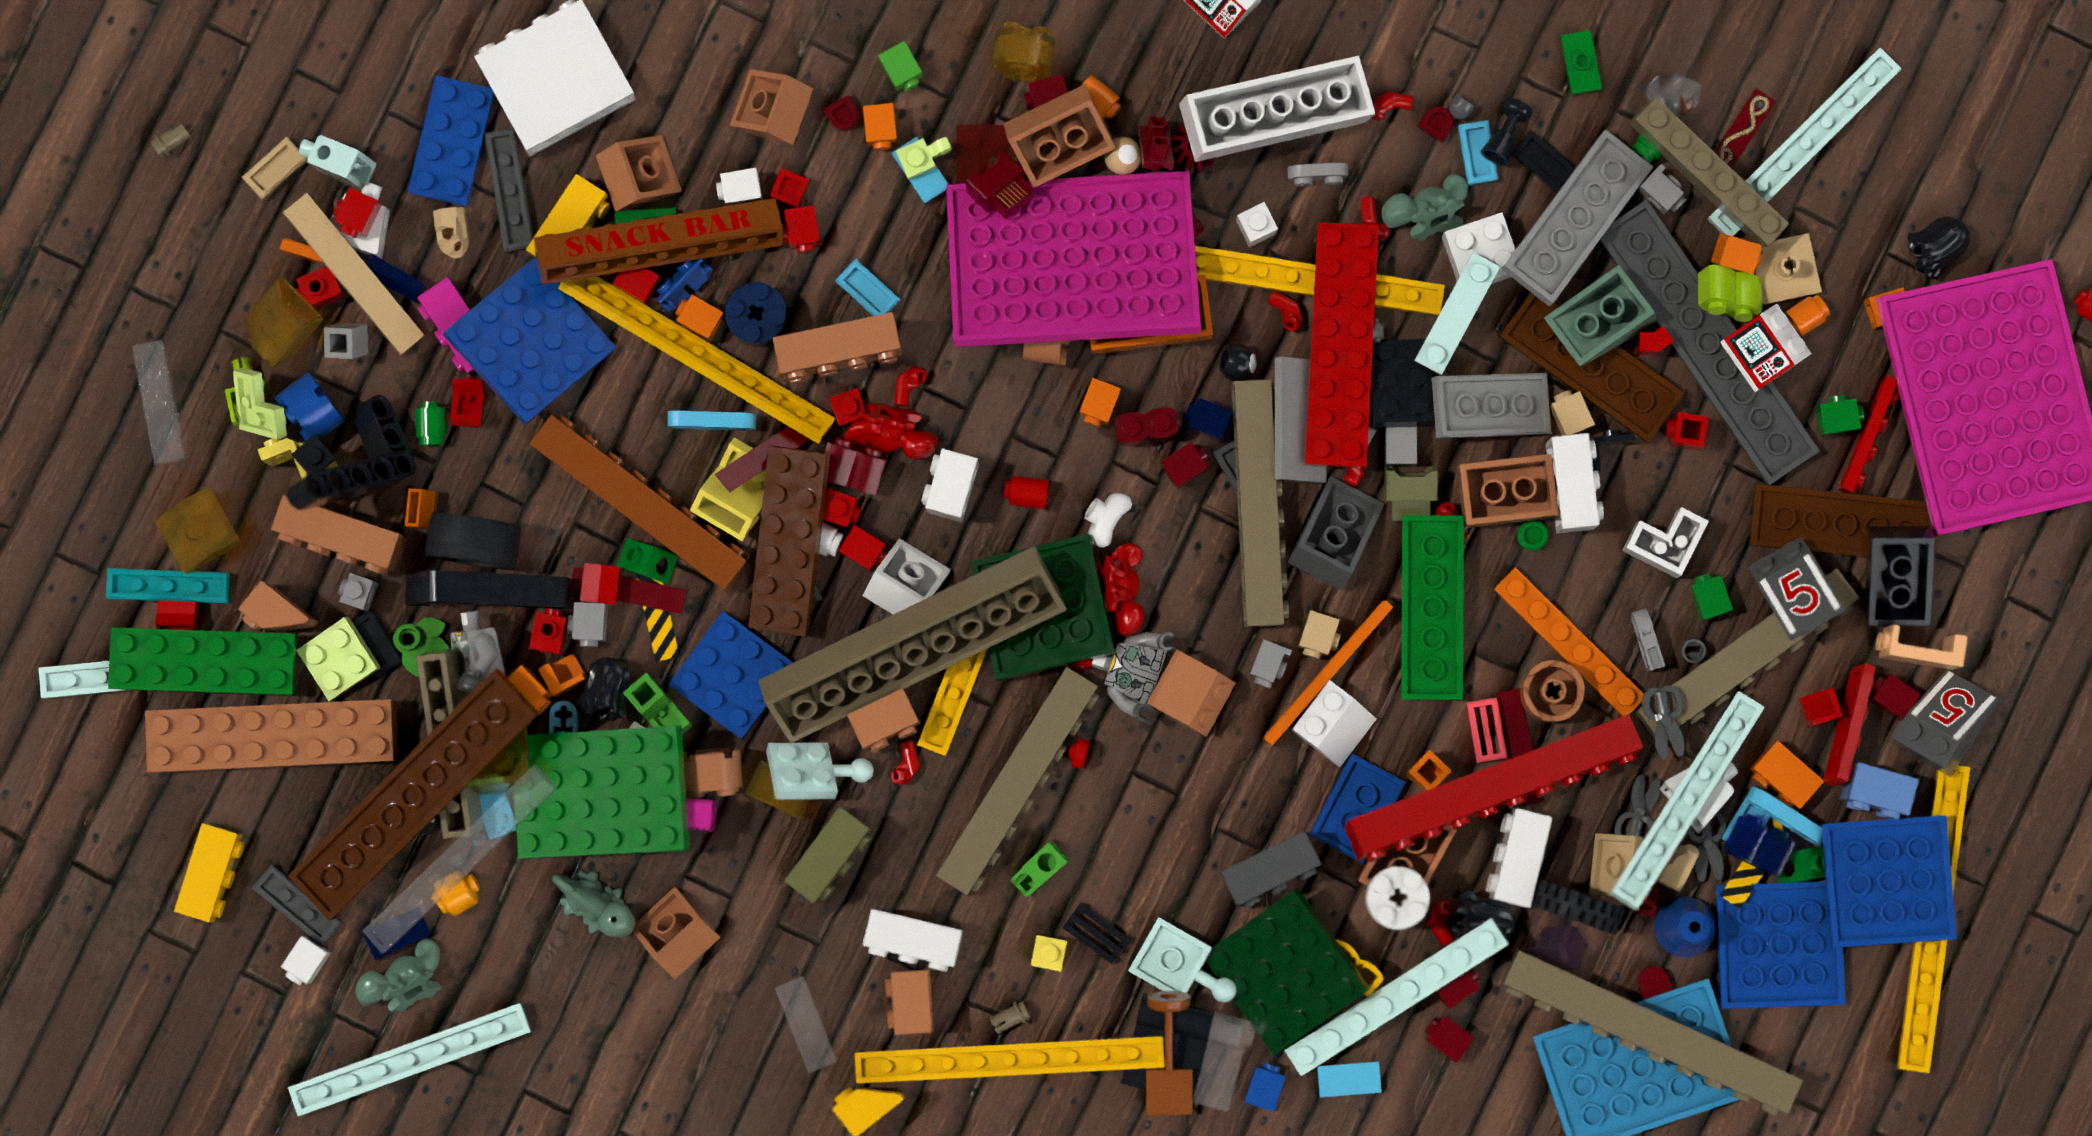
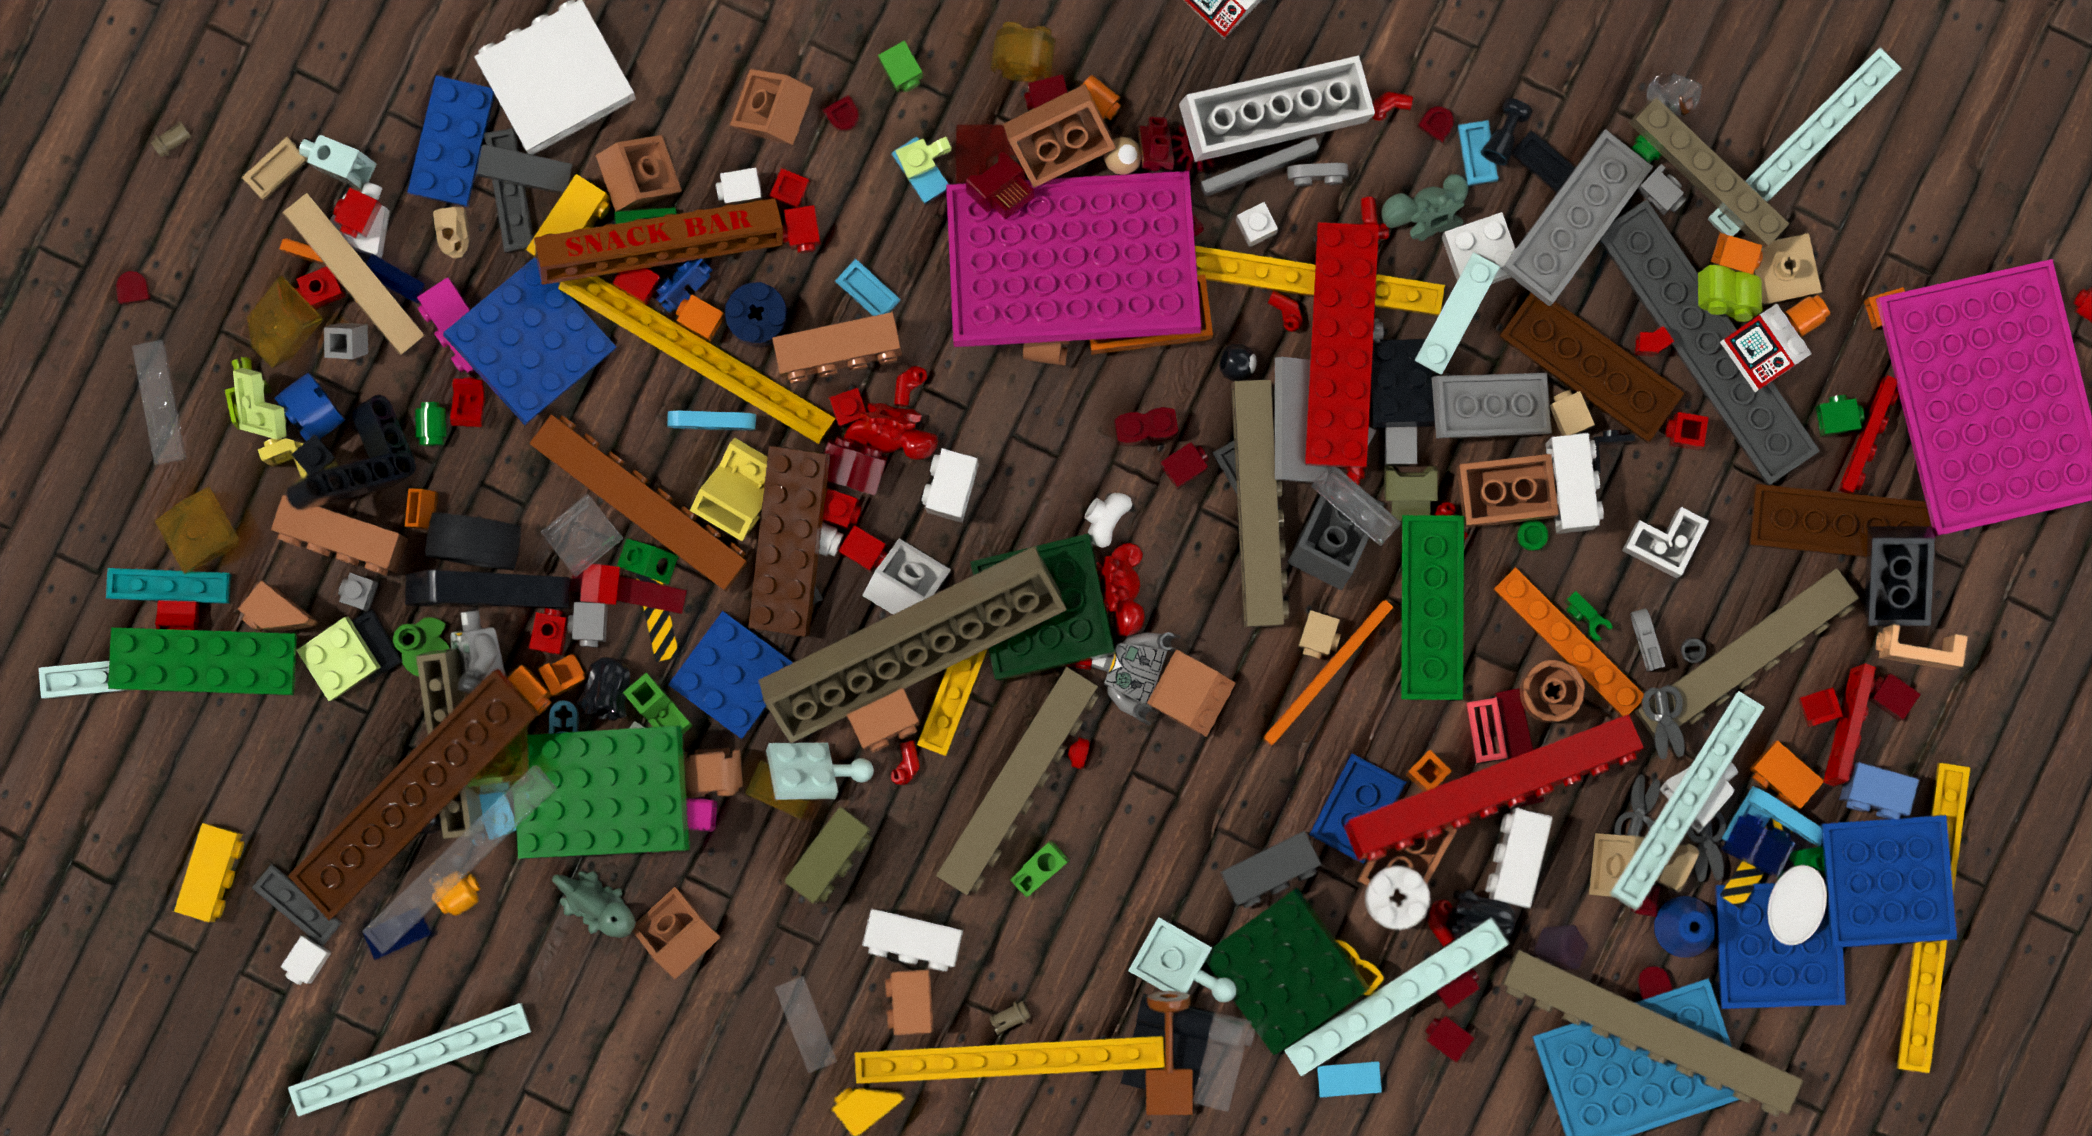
(132, 288): none -> dark red tile
(271, 736): nougat brick -> none
(404, 980): sand green animal -> none
(523, 169): none -> dark grey tile
(581, 535): none -> clear tile
(756, 459): dark red sticker -> none
(880, 126): orange brick -> none
(1027, 492): red brick -> none
(1048, 953): light yellow brick -> none
(1074, 918): black tile -> none
(1099, 403): orange brick -> none
(1208, 419): clear blue brick -> none
(1259, 167): none -> light grey tile
(1265, 1087): blue brick -> none
(1269, 663): light grey brick -> none
(1334, 723): white slope -> none
(1356, 504): none -> clear tile
(1460, 107): dark grey hinge -> none
(1577, 906): black tyre -> none
(1580, 62): green plate -> none
(1581, 609): none -> green plate
(1601, 317): sand green slope -> none
(1710, 596): green brick -> none
(1744, 127): sticker -> none
(1796, 588): dark grey slope -> none
(1797, 905): none -> white piece
(1938, 245): black piece -> none
(1945, 722): dark grey slope -> none

